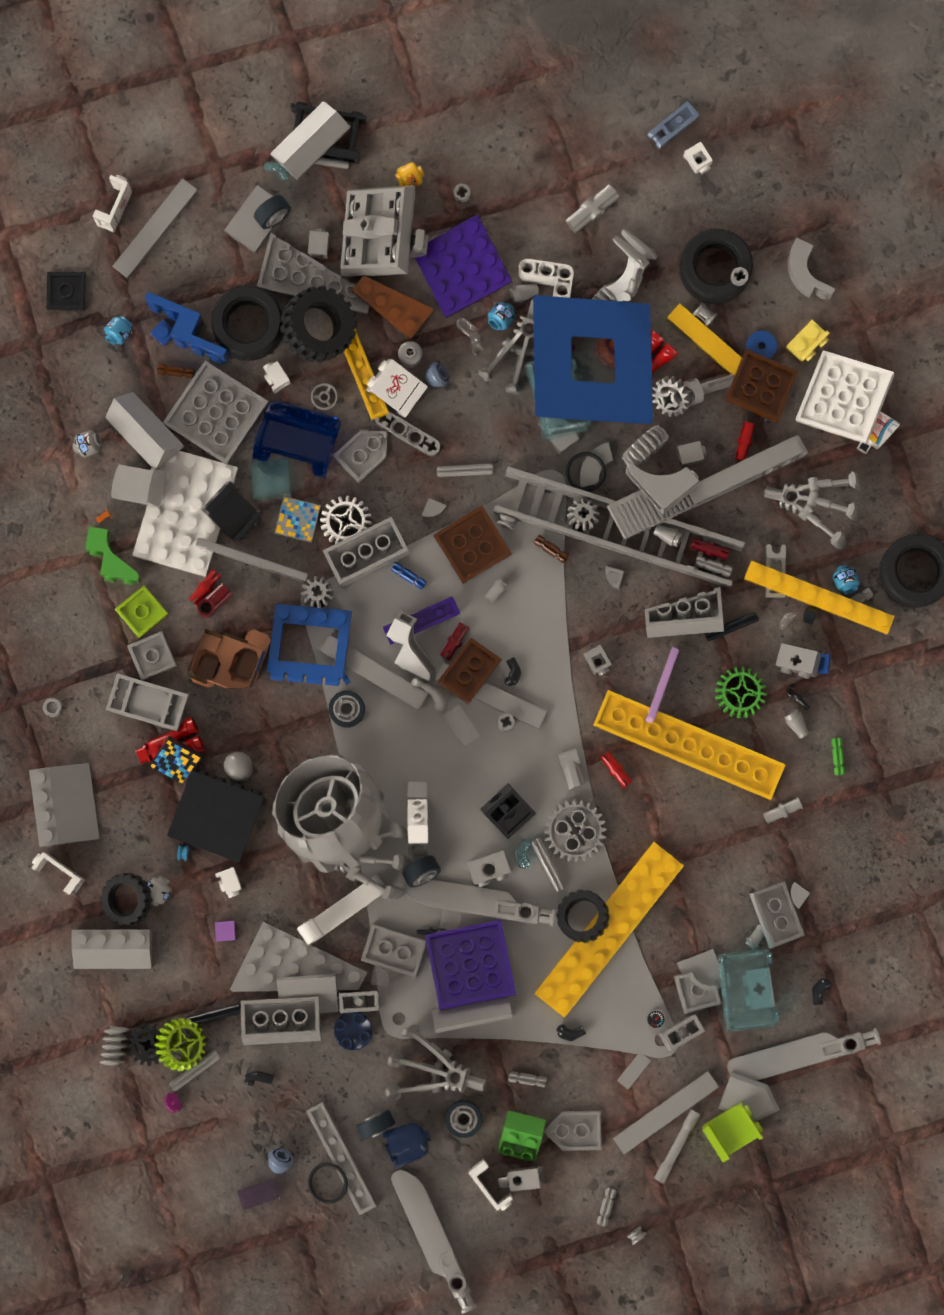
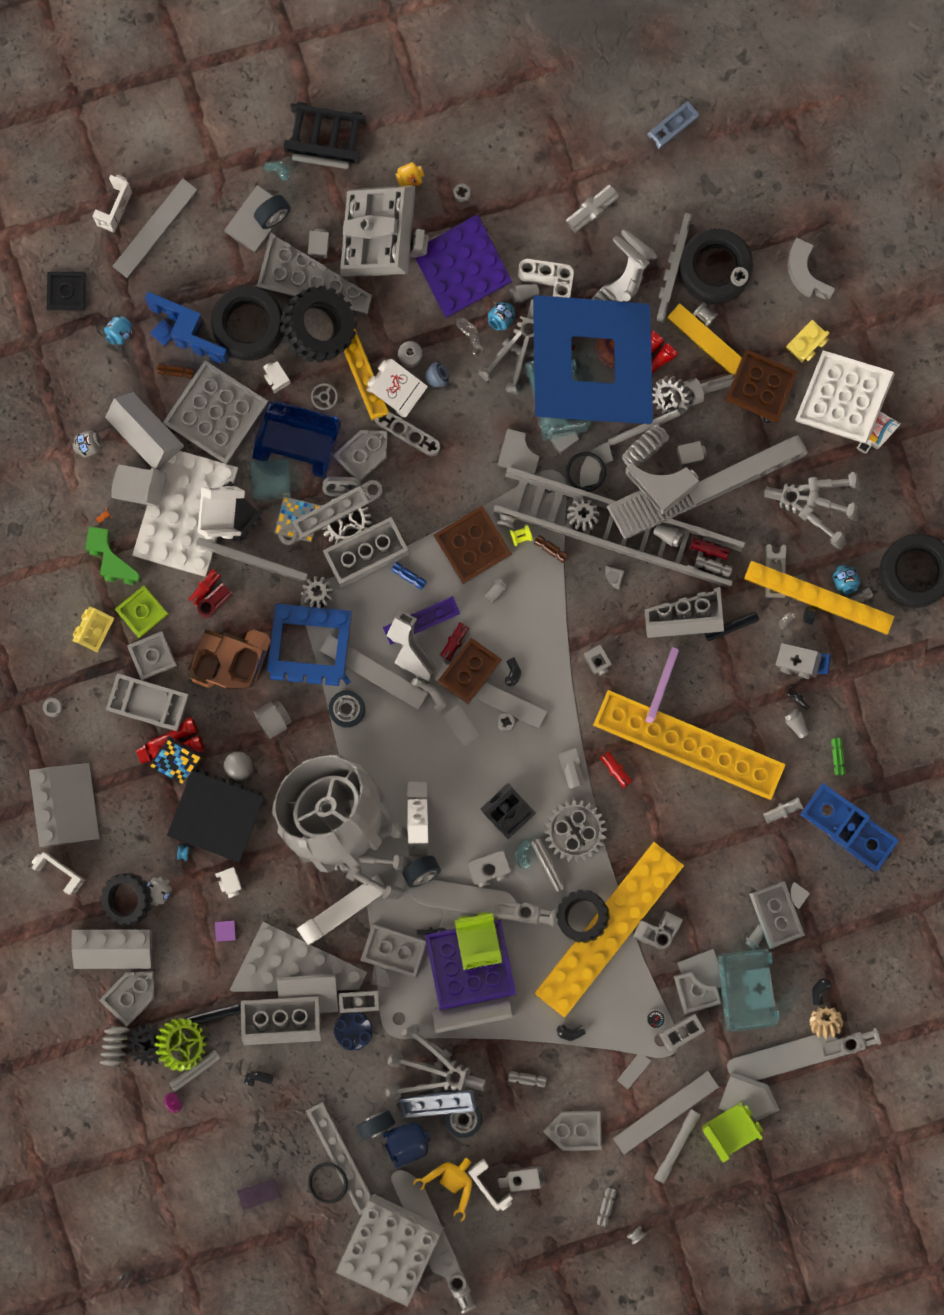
(92, 629): none -> light yellow bracket
(130, 995): none -> light grey tile
(218, 511): none -> white panel
(272, 718): none -> light grey piece
(280, 1160): sand blue cone -> none
(310, 140): light grey slope -> none
(330, 512): none -> light grey plate
(341, 486): none -> light grey plate
(390, 1249): none -> light grey piece
(395, 307): dark orange wing -> none
(433, 508): light grey tile -> none
(437, 1104): none -> sand blue plate
(453, 1179): none -> yellow piece
(464, 470): light grey axle -> none
(478, 940): none -> lime panel
(517, 454): none -> light grey tile
(521, 1136): bright green slope -> none
(527, 536): none -> neon yellow bush
(643, 427): none -> light grey bar
(667, 926): none -> light grey piece
(674, 259): none -> light grey plate
(698, 152): white brick -> none
(731, 691): bright green gear -> none
(744, 441): red pin -> none
(765, 338): blue piece -> none
(826, 1022): none -> tan gear
(849, 827): none -> blue bracket

